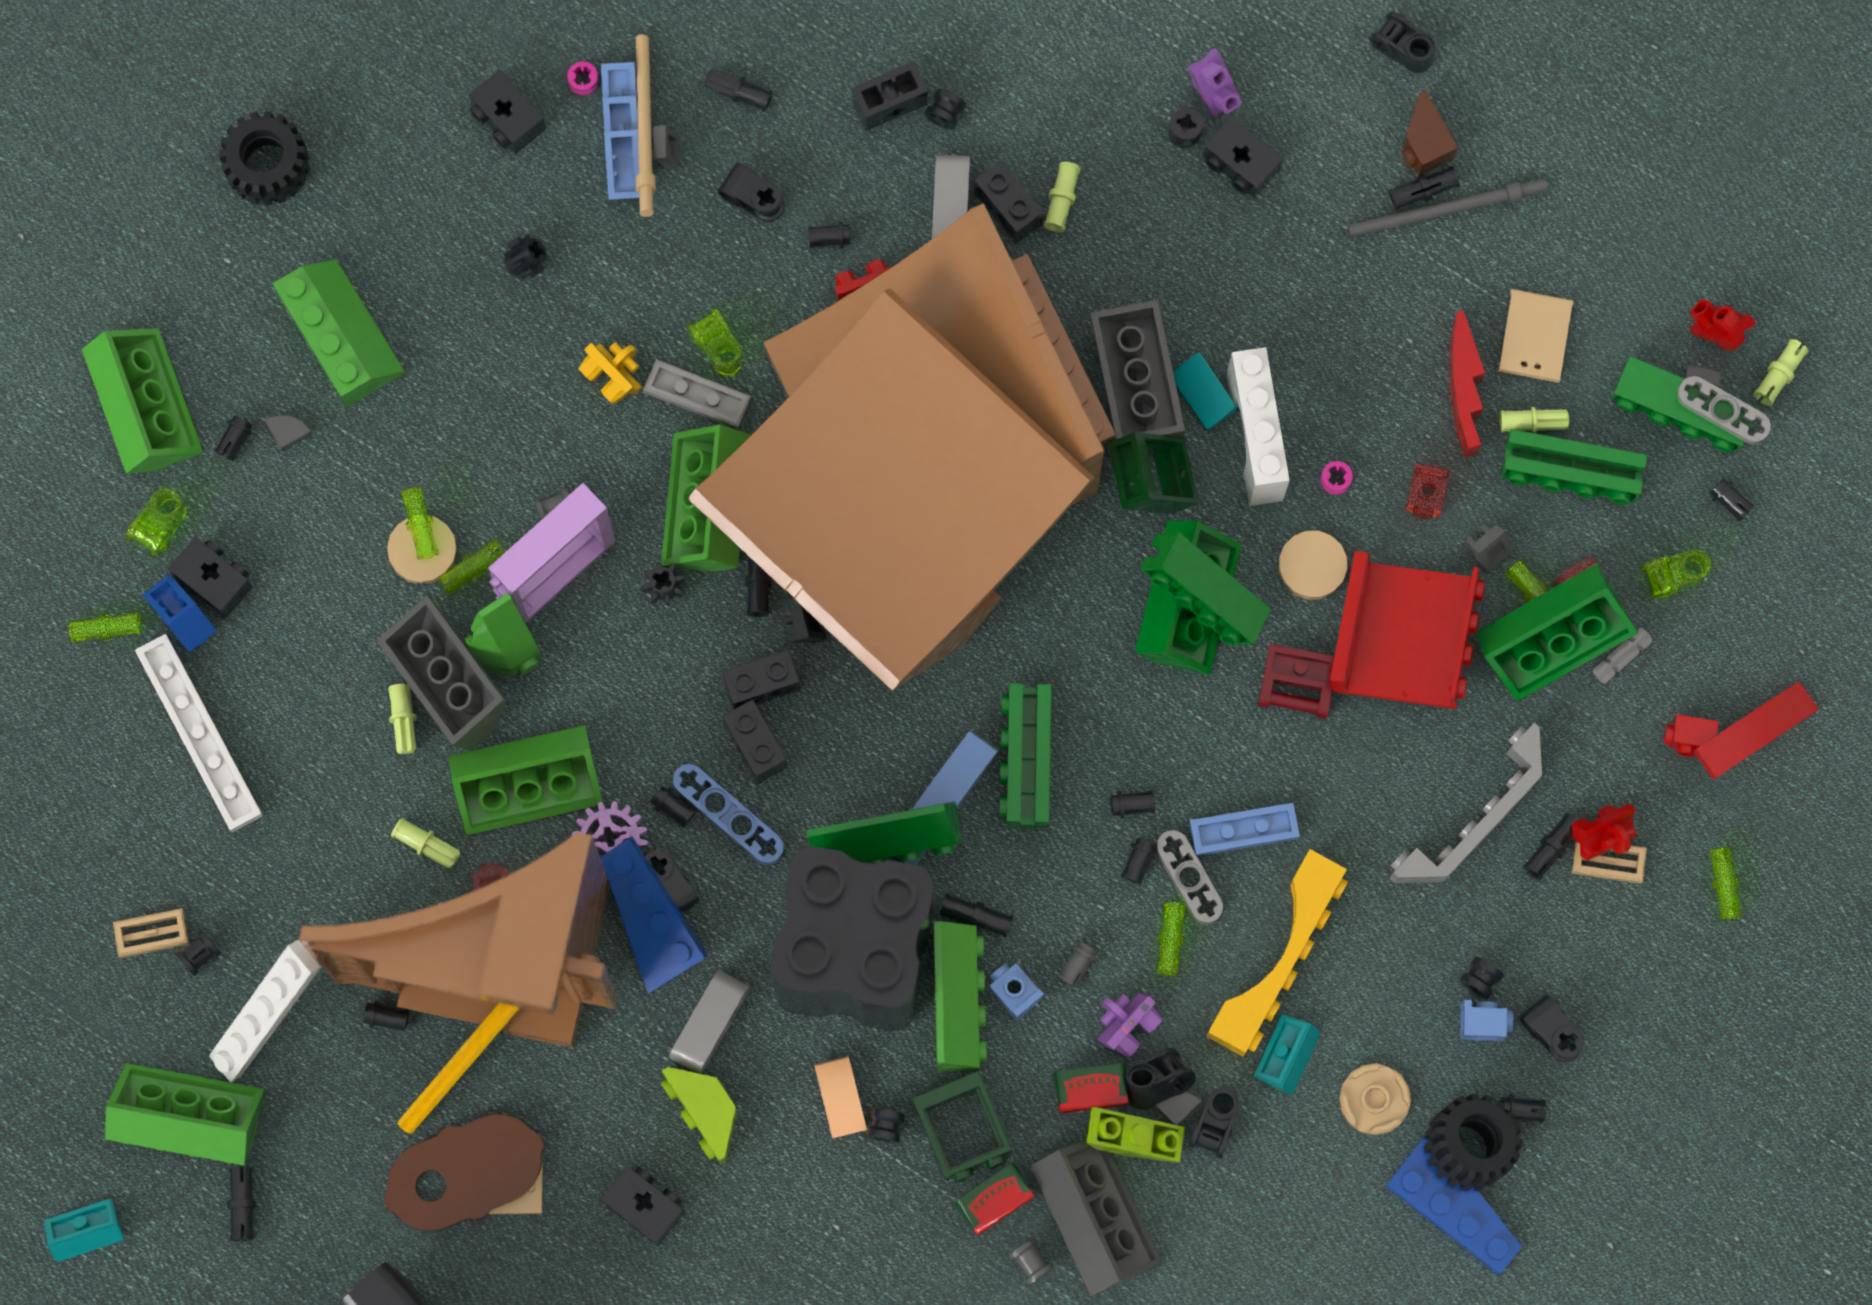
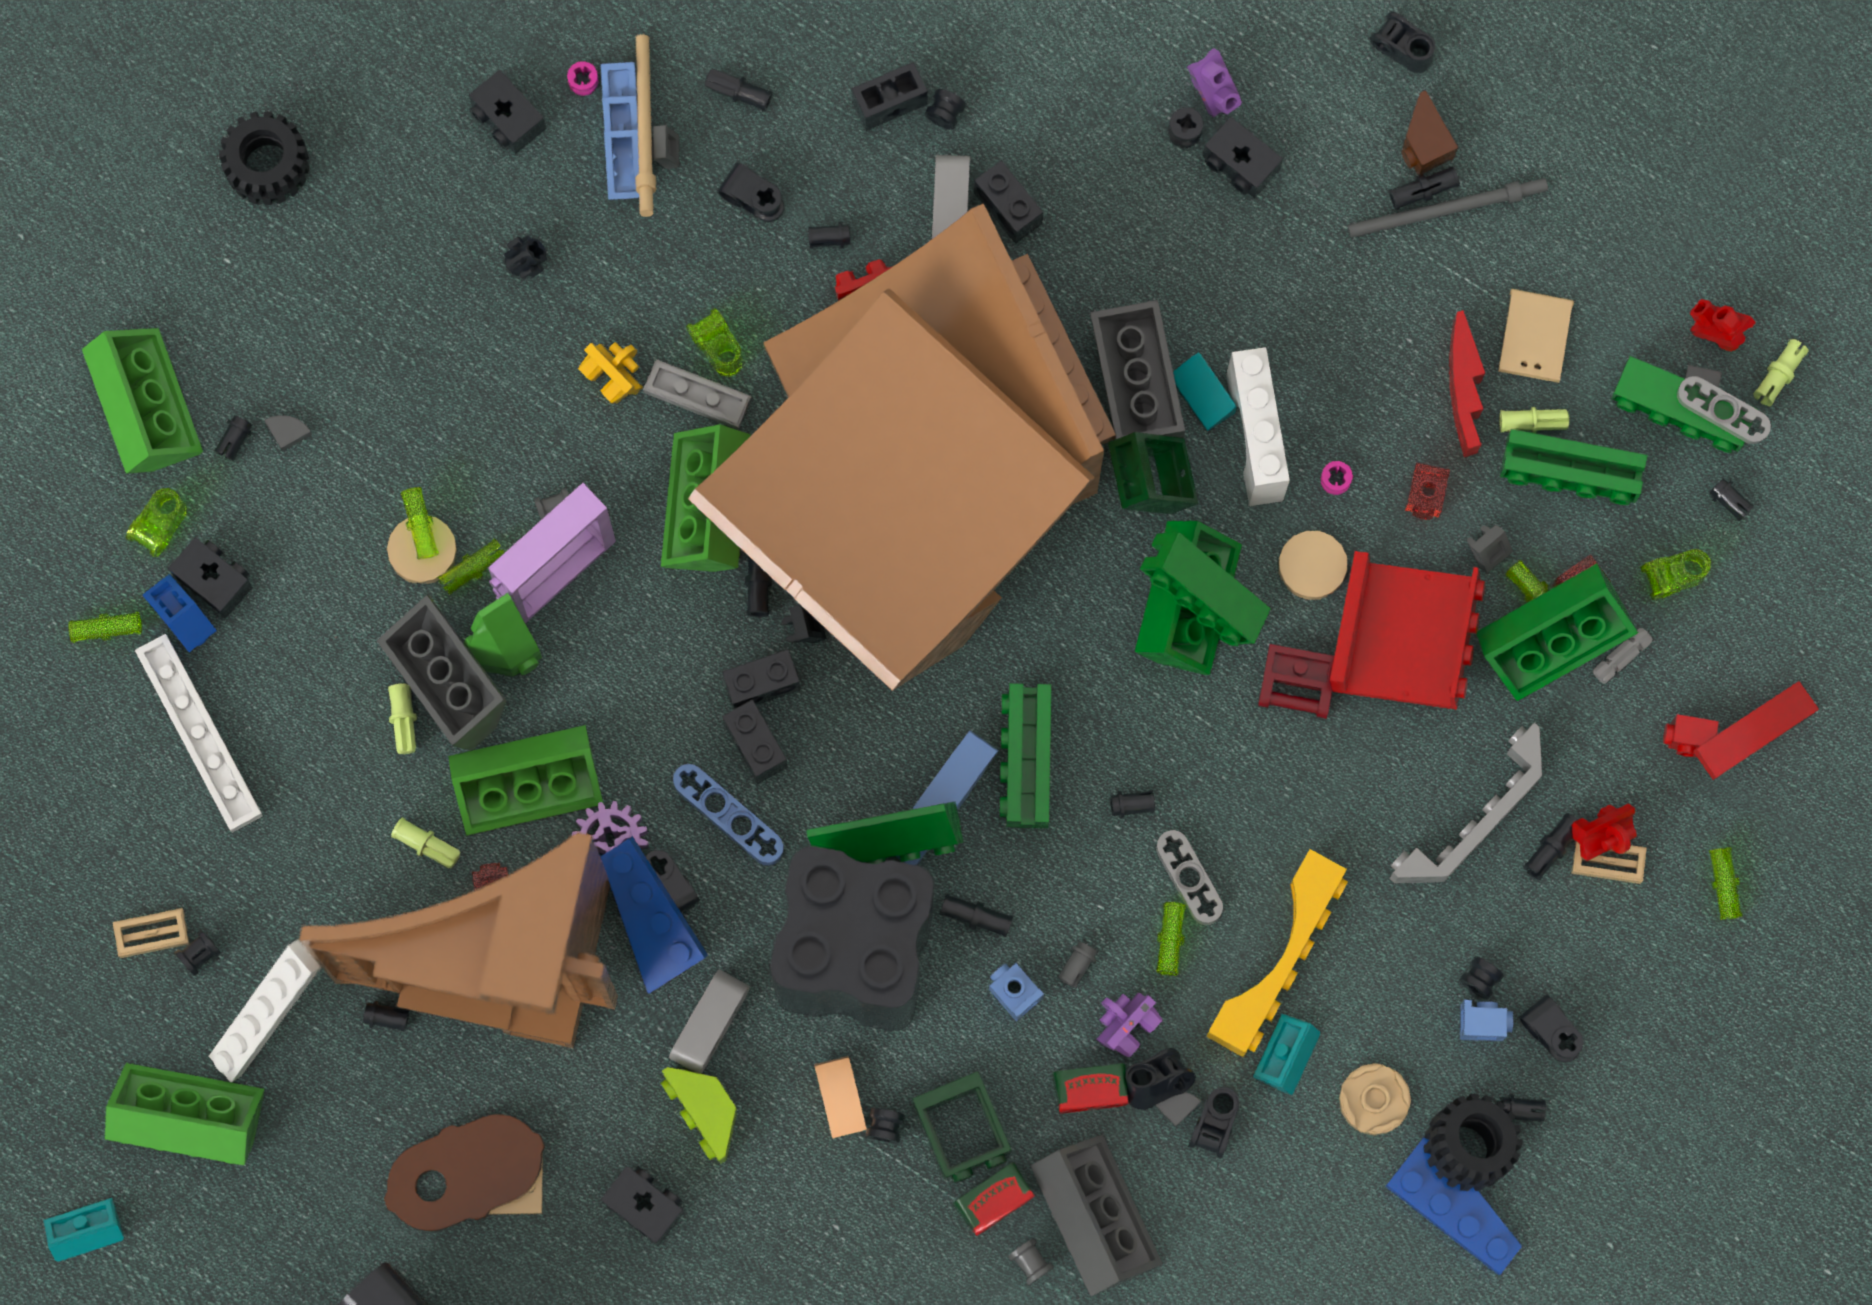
(241, 1204): black pin -> none
(338, 330): bright green slope -> none
(456, 1067): yellow axle -> none
(661, 574): black gear -> none
(673, 806): black pin -> none
(957, 997): bright green slope -> none
(1062, 197): yellowish green pin -> none
(1134, 1136): lime slope -> none
(1139, 860): black pin -> none
(1244, 829): medium blue plate -> none

